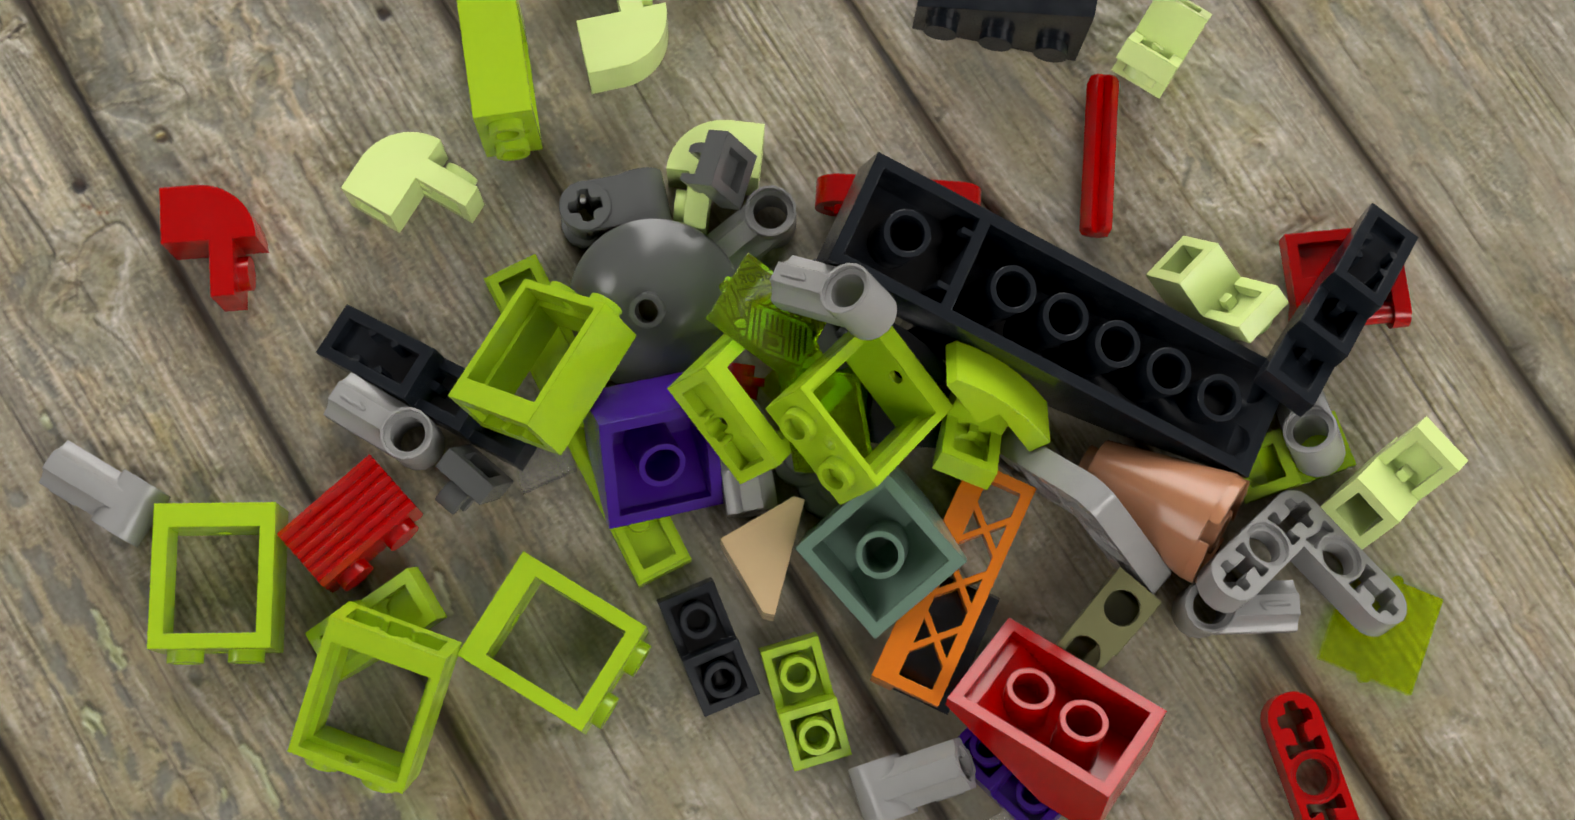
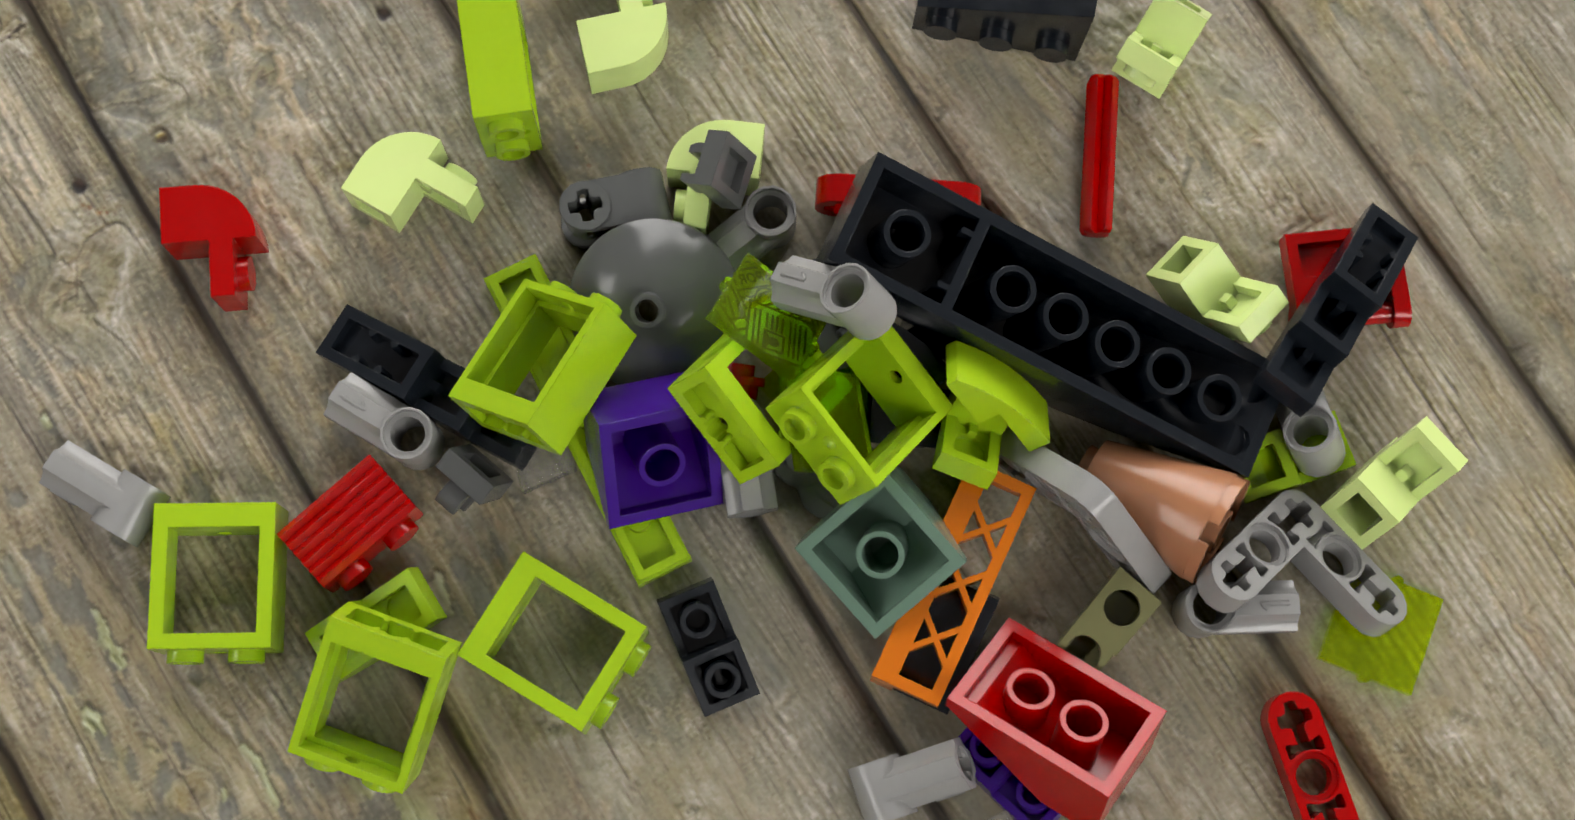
(763, 552): tan slope -> none
(805, 701): lime slope -> none

